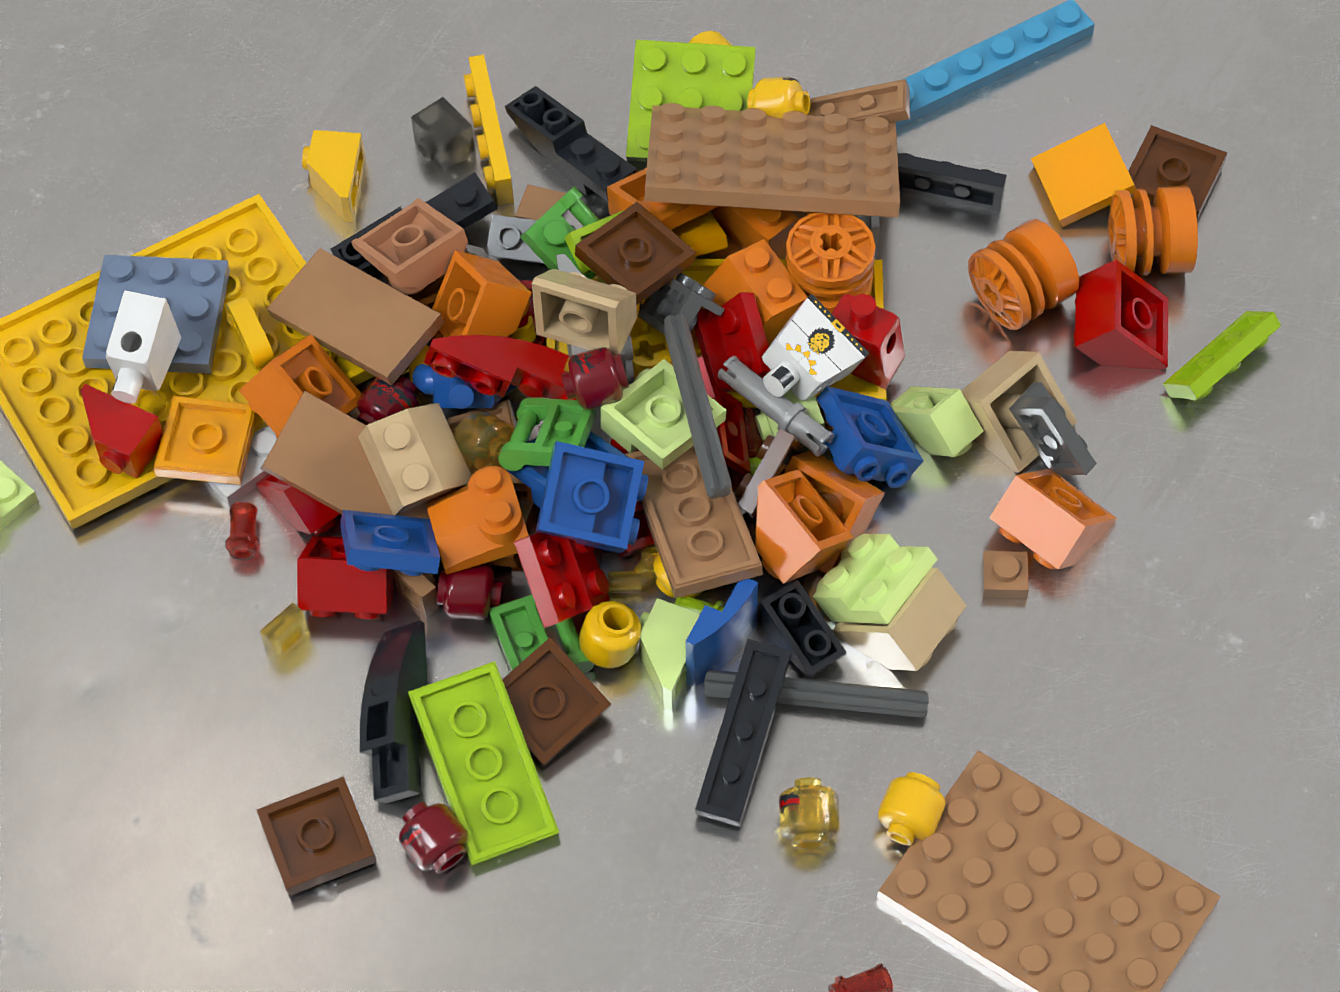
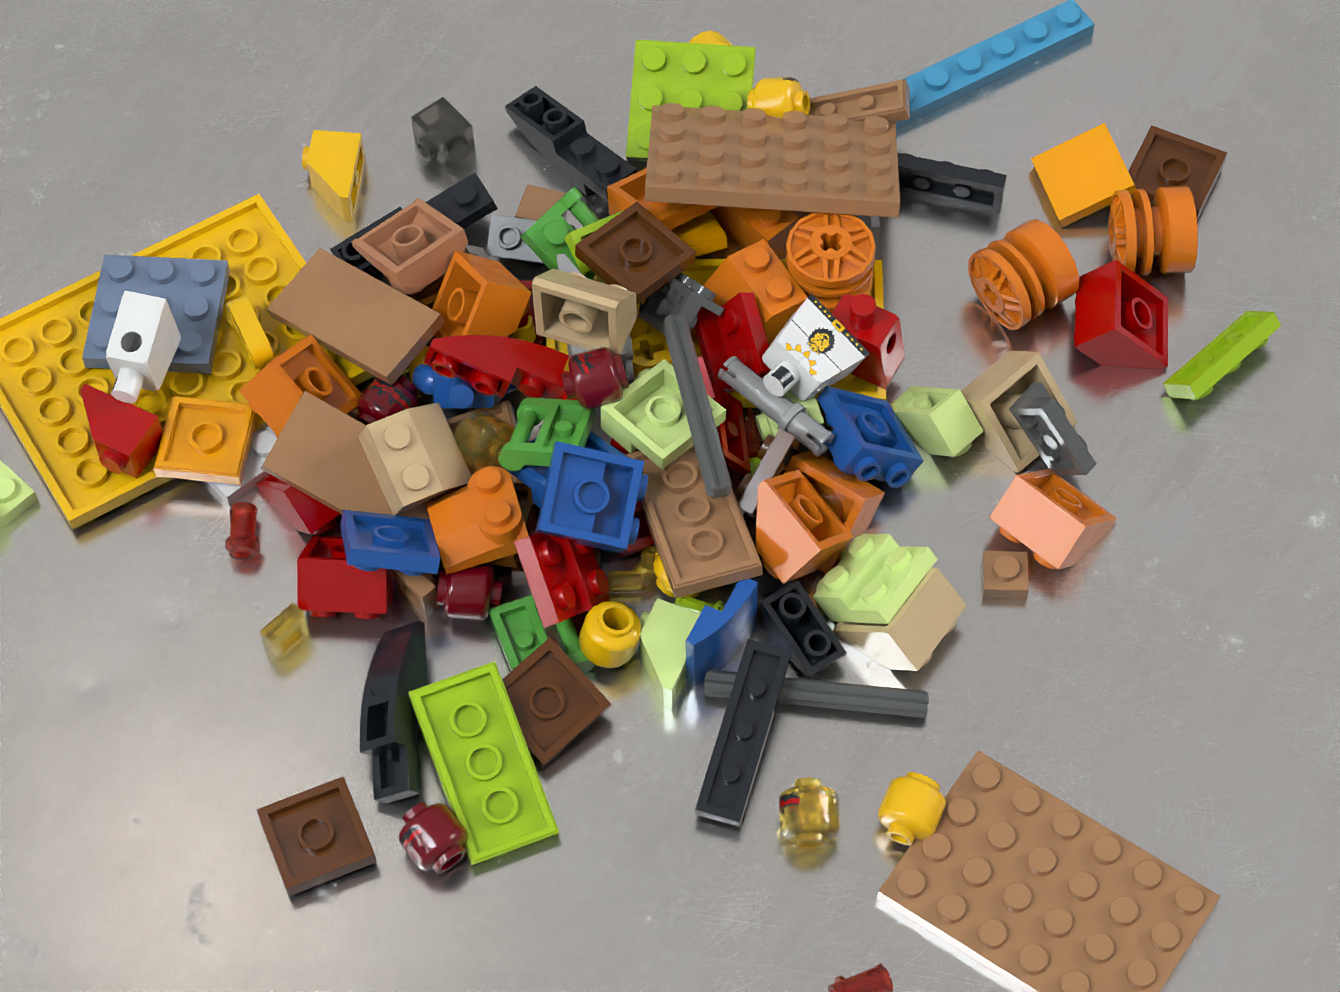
(489, 144): yellow plate -> none

